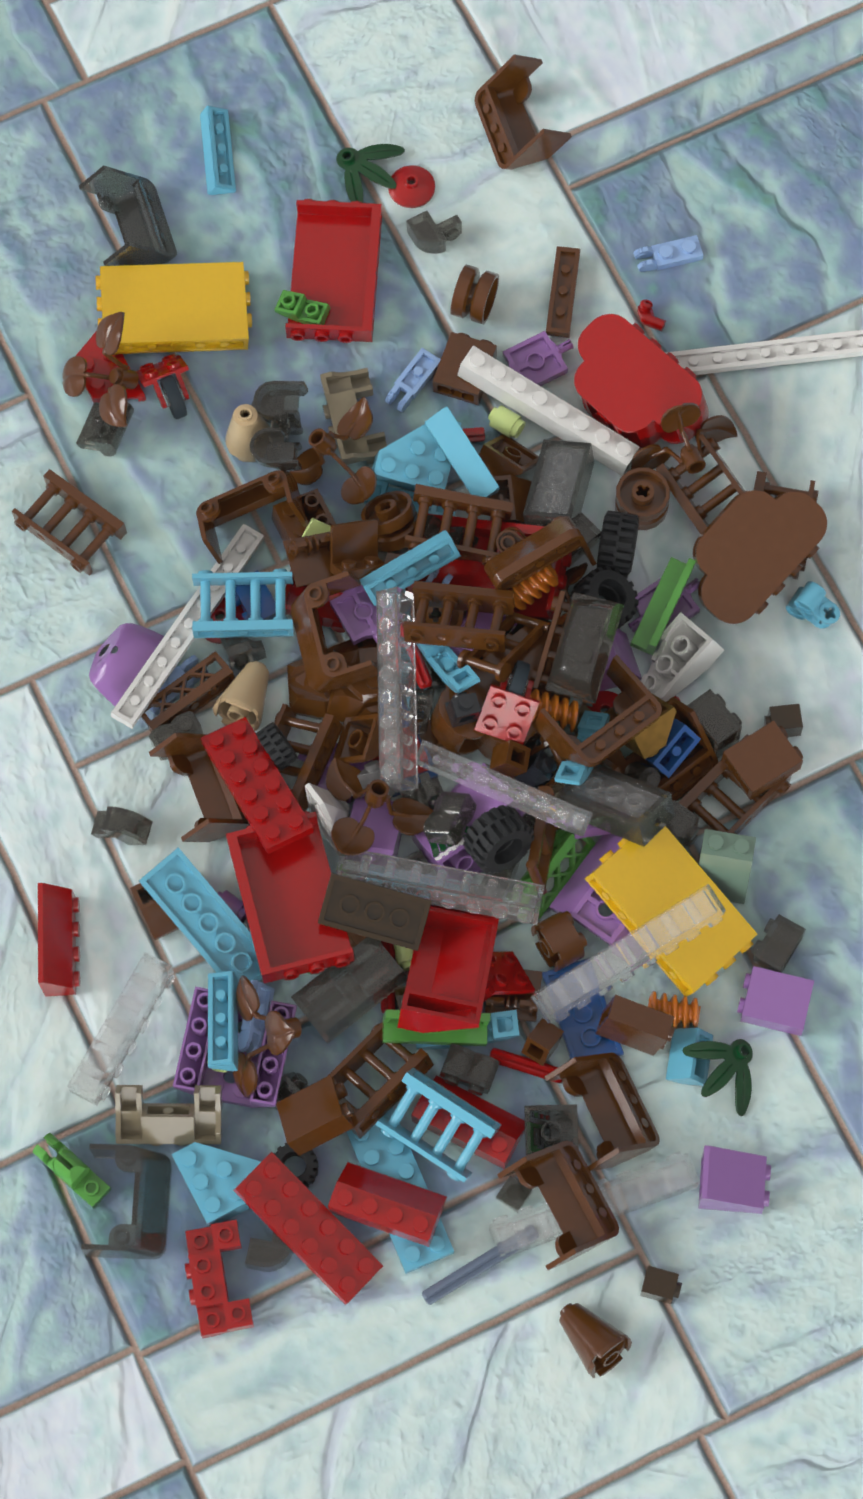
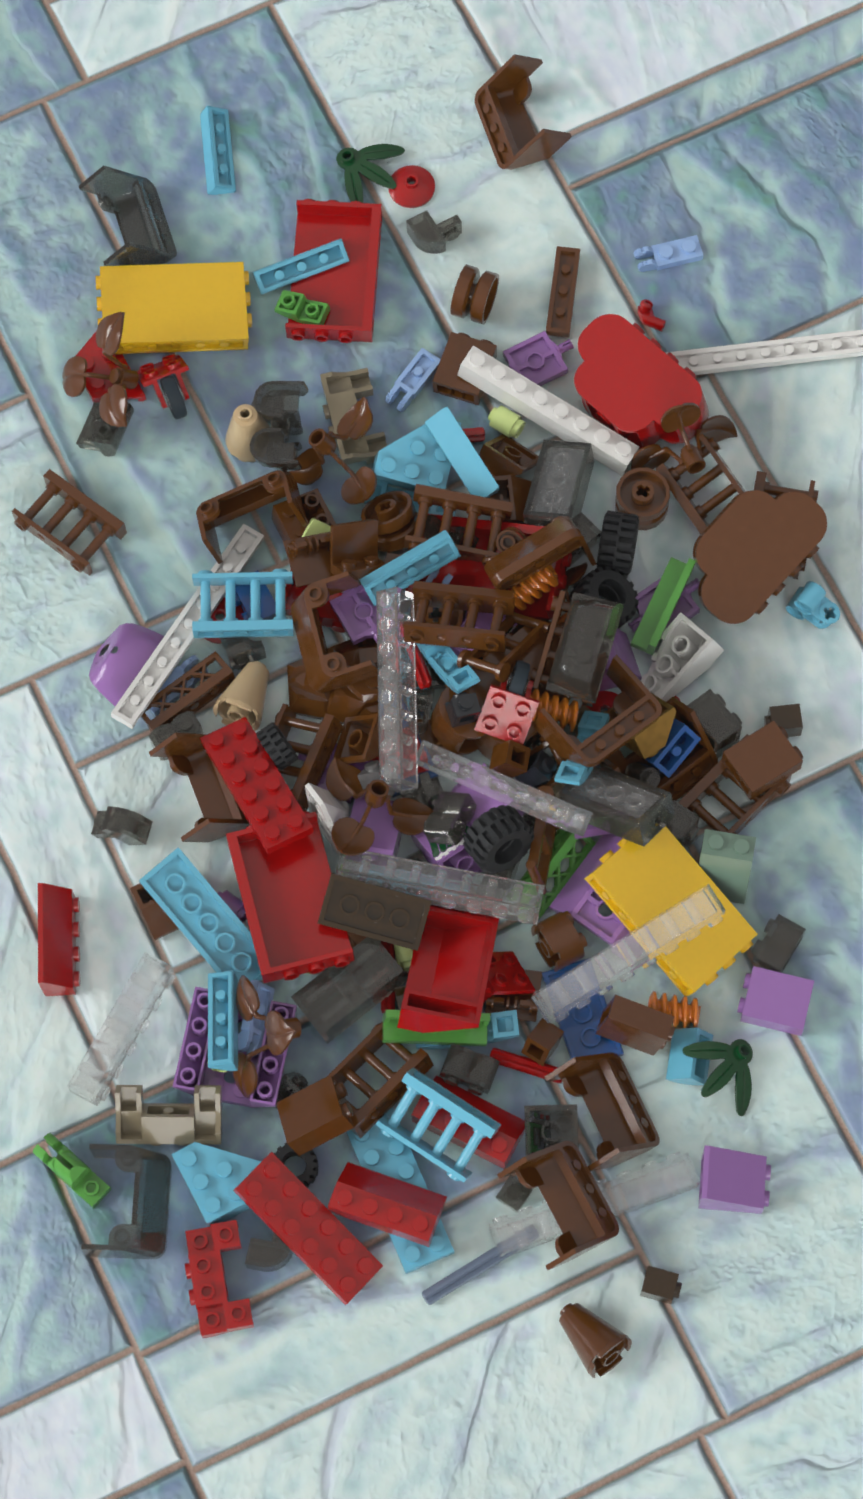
(300, 266): none -> medium azure slope

